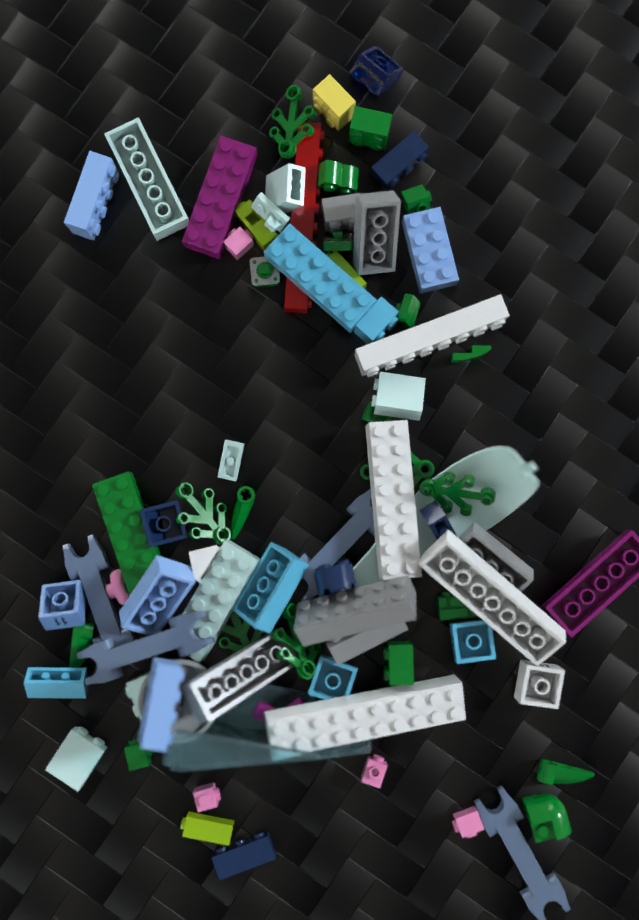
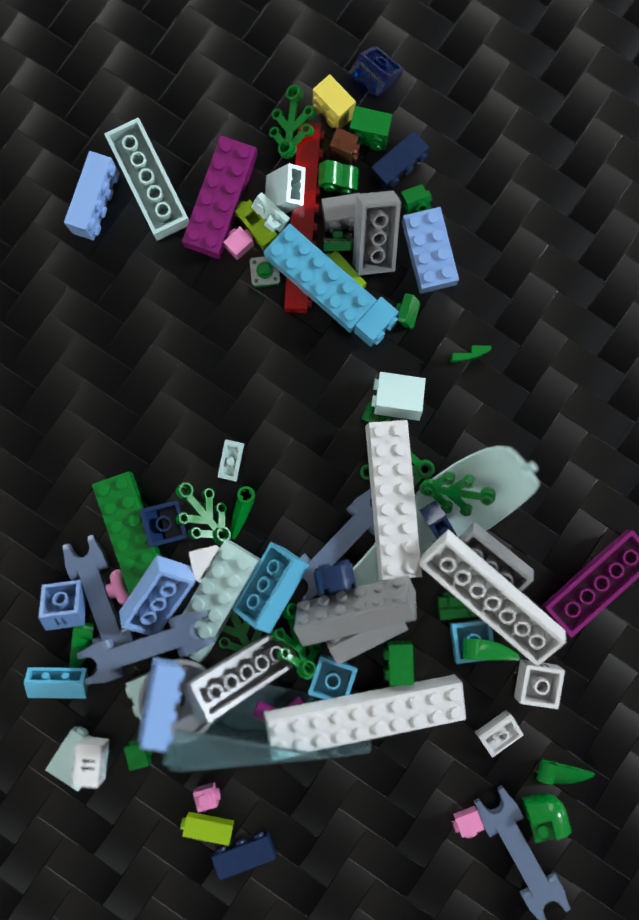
(90, 762): none -> white brick
(344, 147): none -> copper brick
(374, 770): bright pink brick -> none
(431, 335): white brick -> none
(487, 650): none -> green piece
(499, 733): none -> white slope

